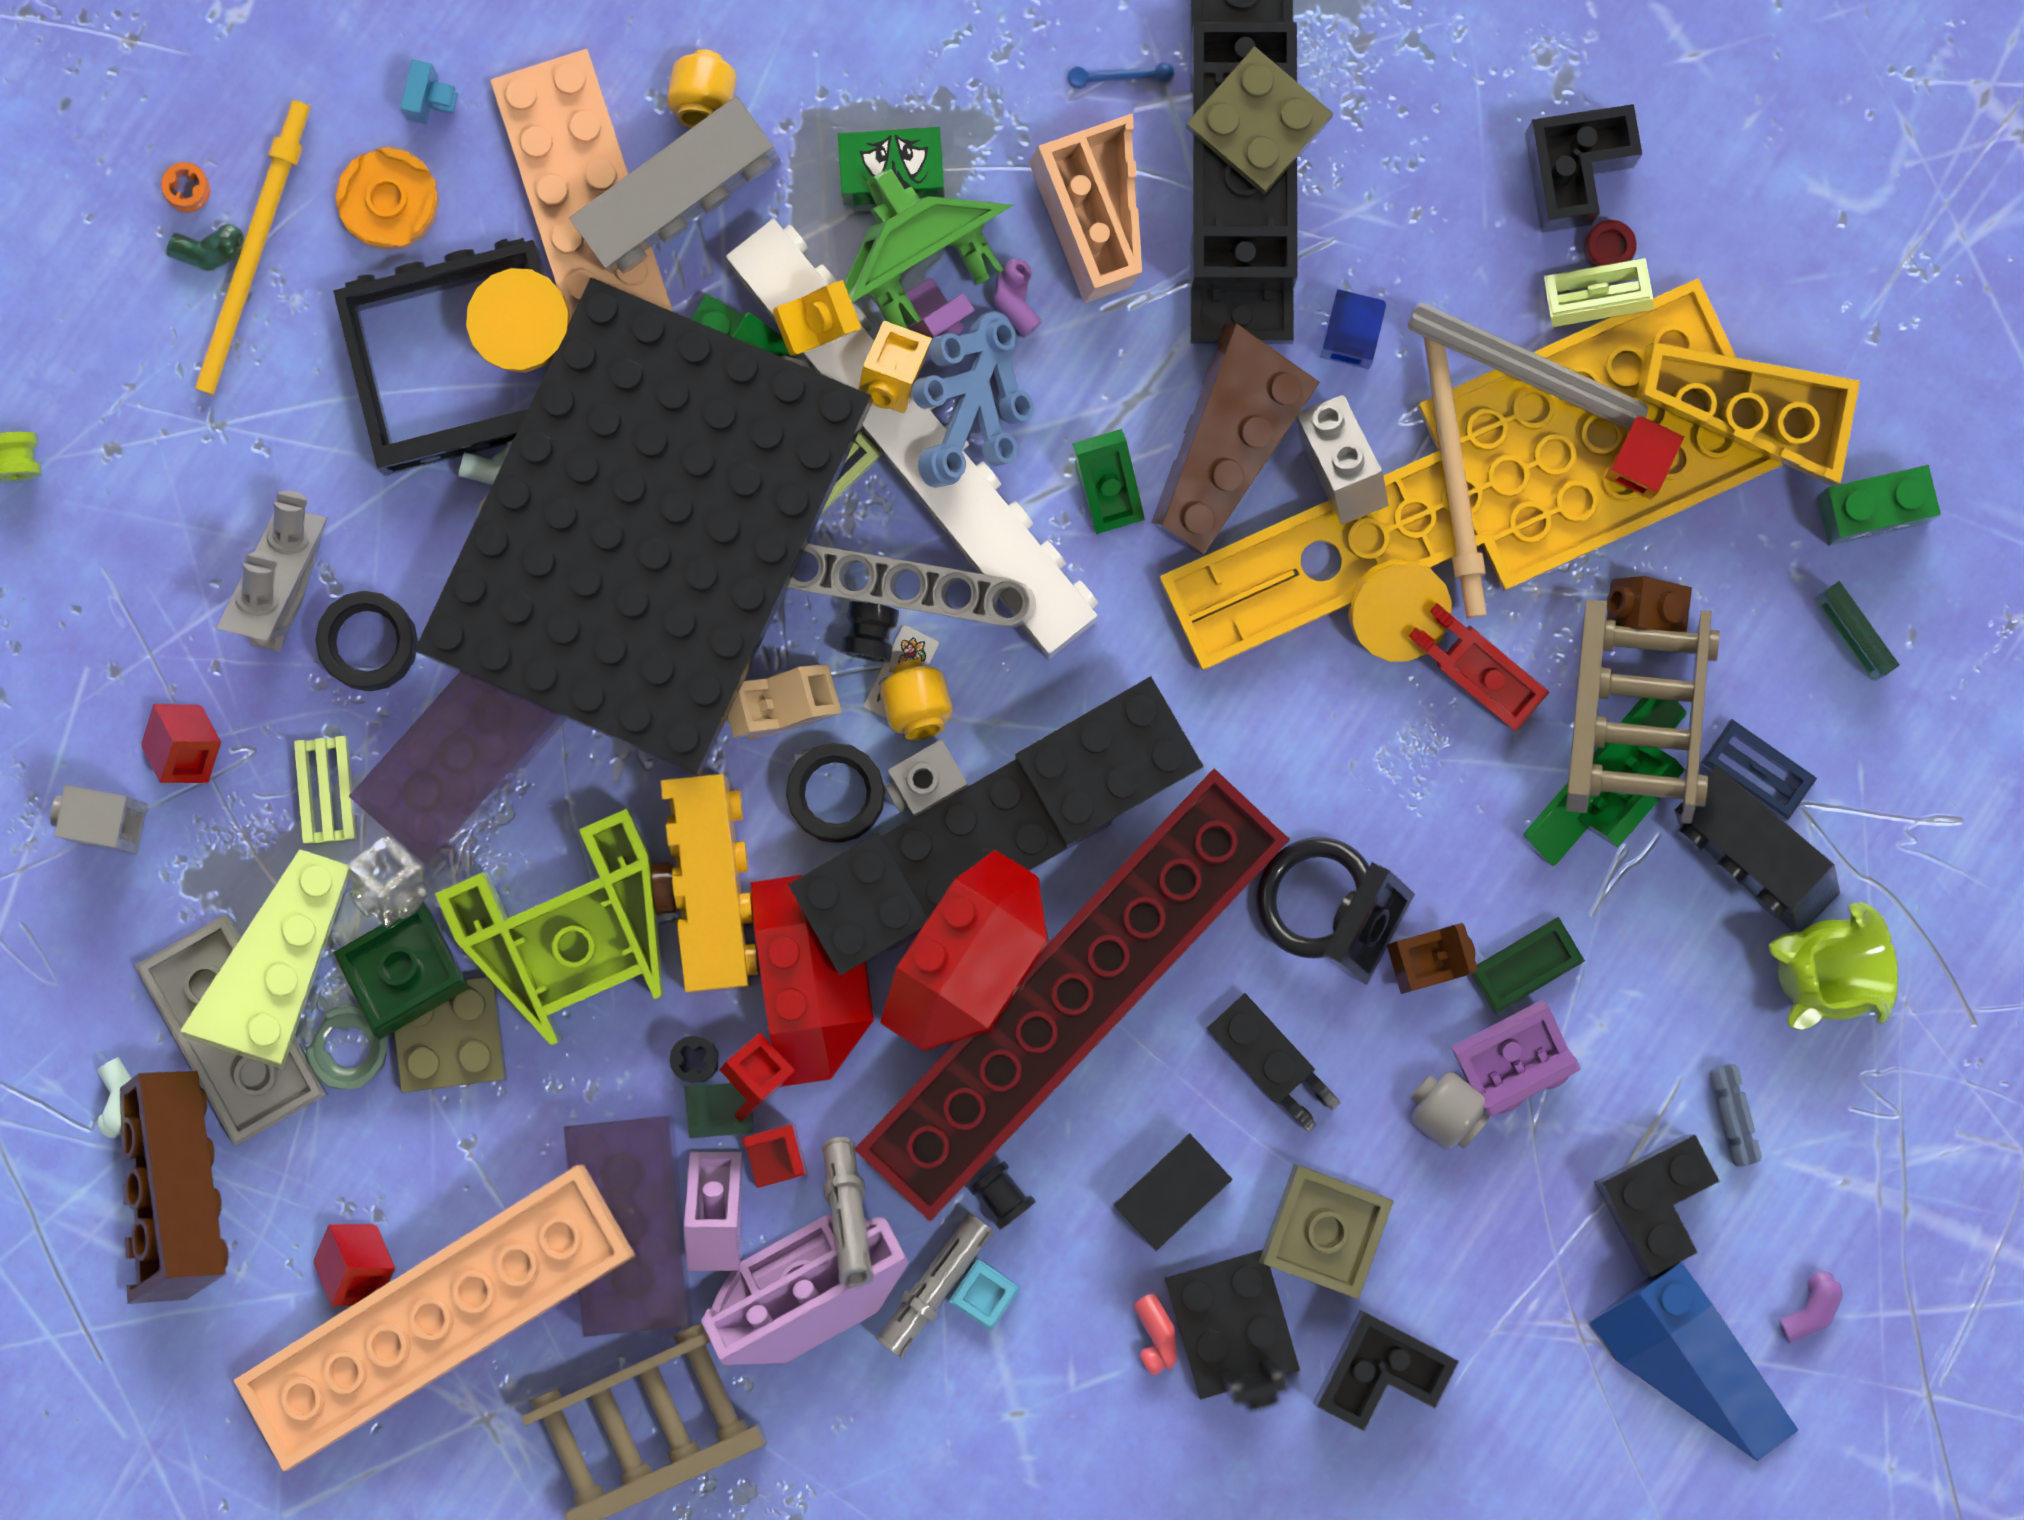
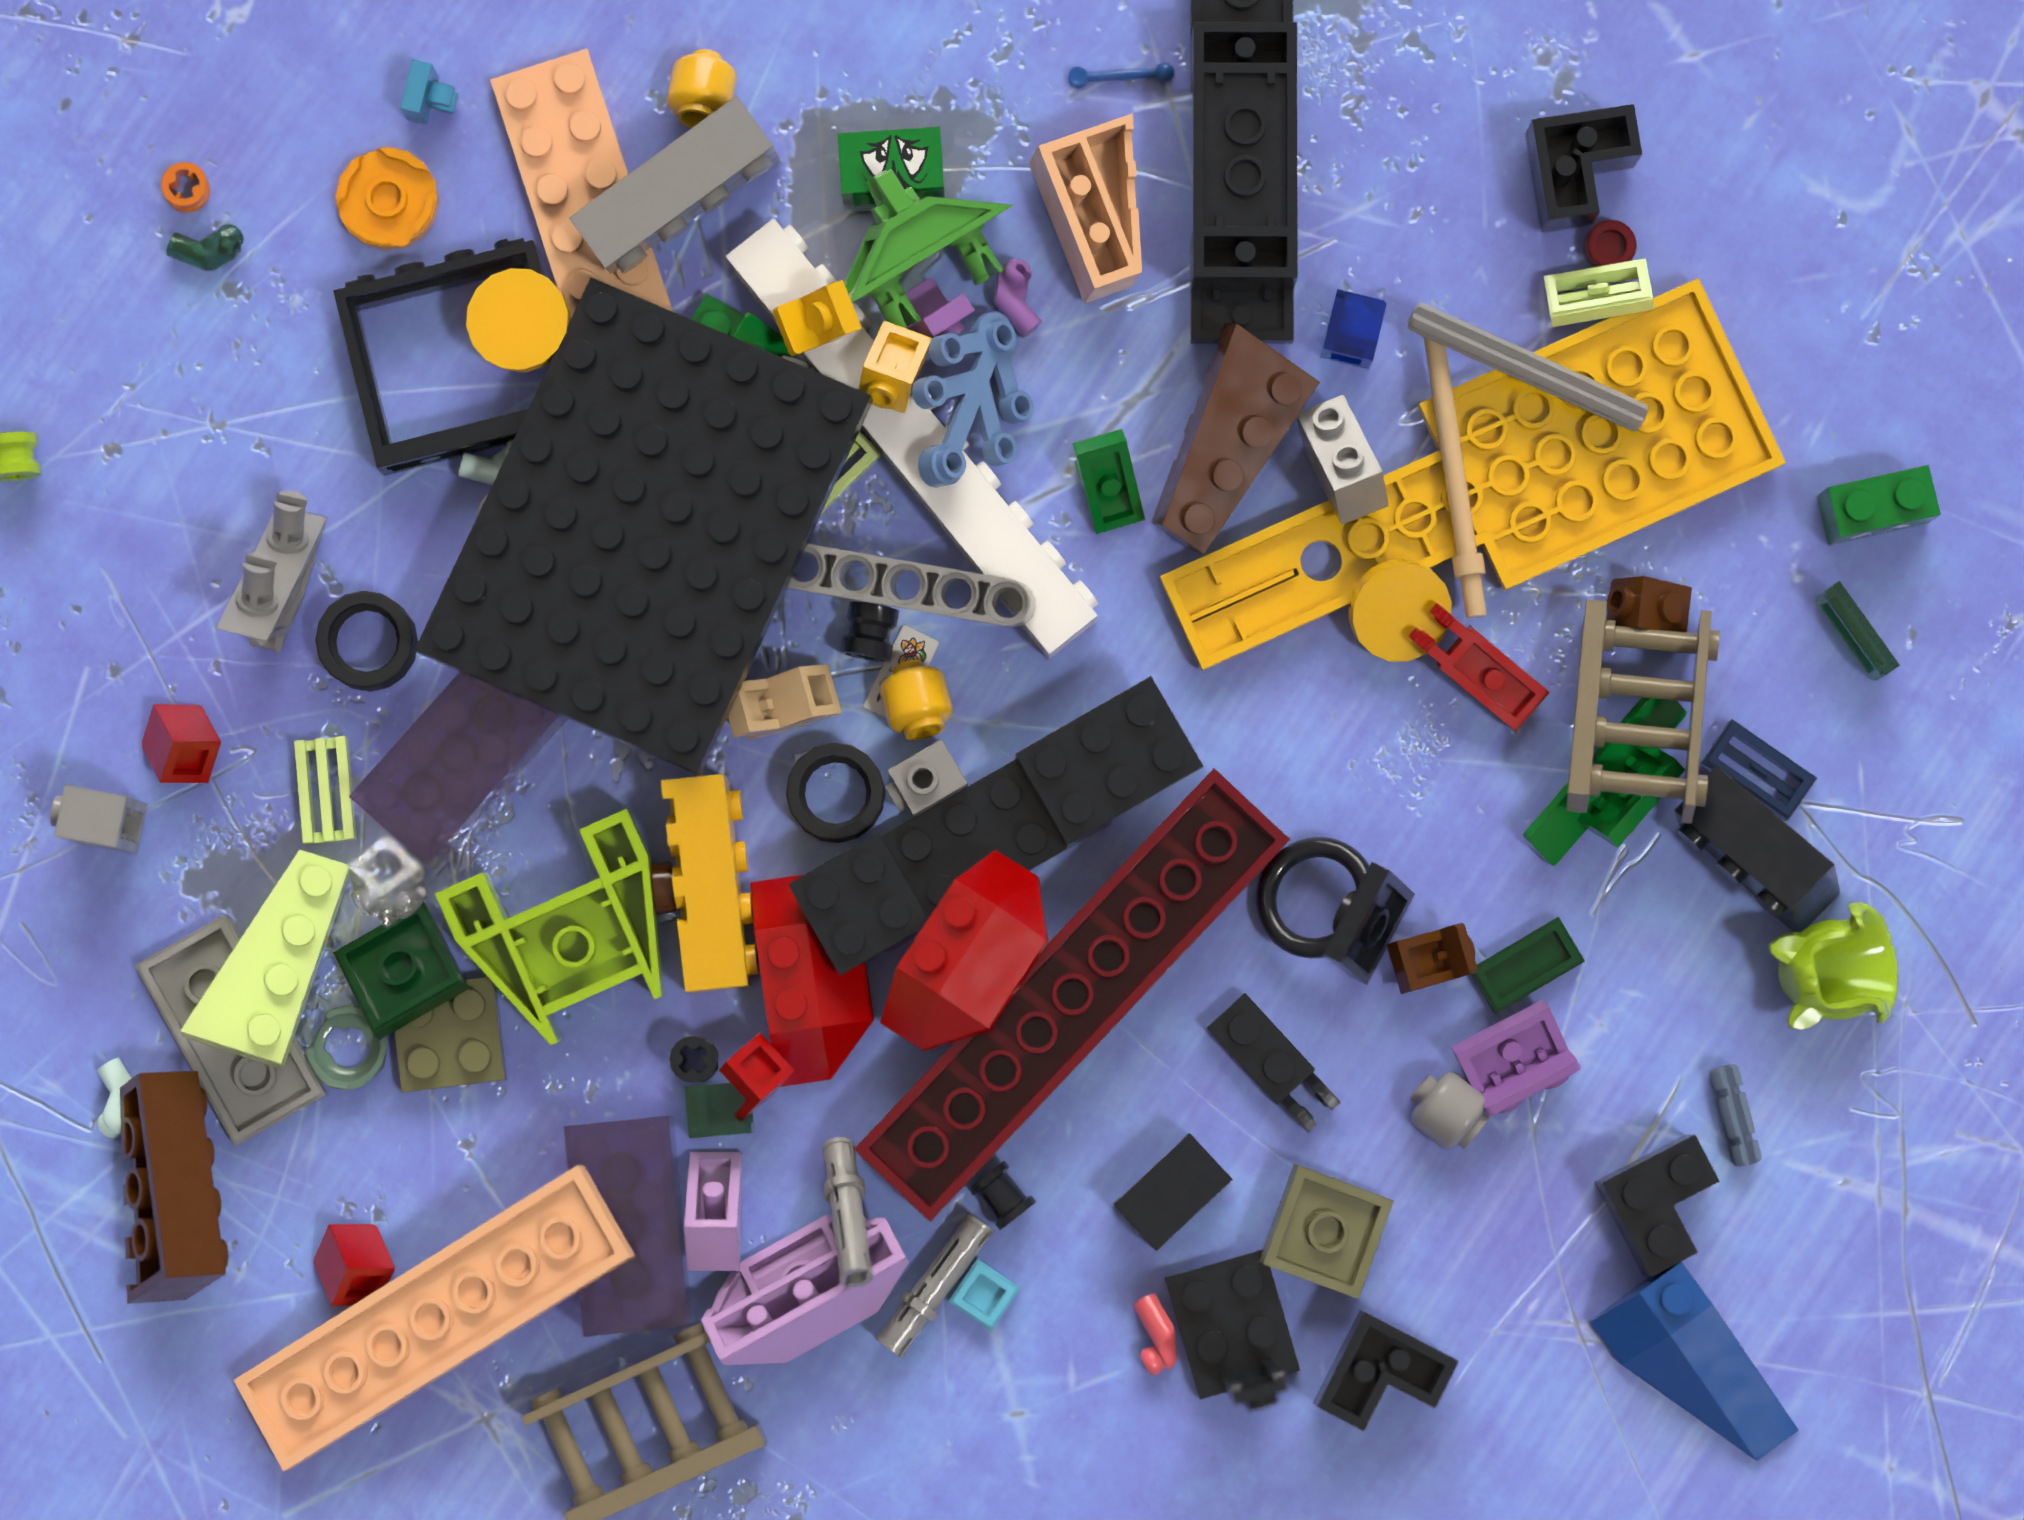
(284, 152): yellow bar -> none
(775, 1155): red panel -> none
(1259, 120): olive plate -> none
(1645, 457): red panel -> none
(1763, 406): yellow wedge -> none
(1819, 1311): medium lavender arm -> none

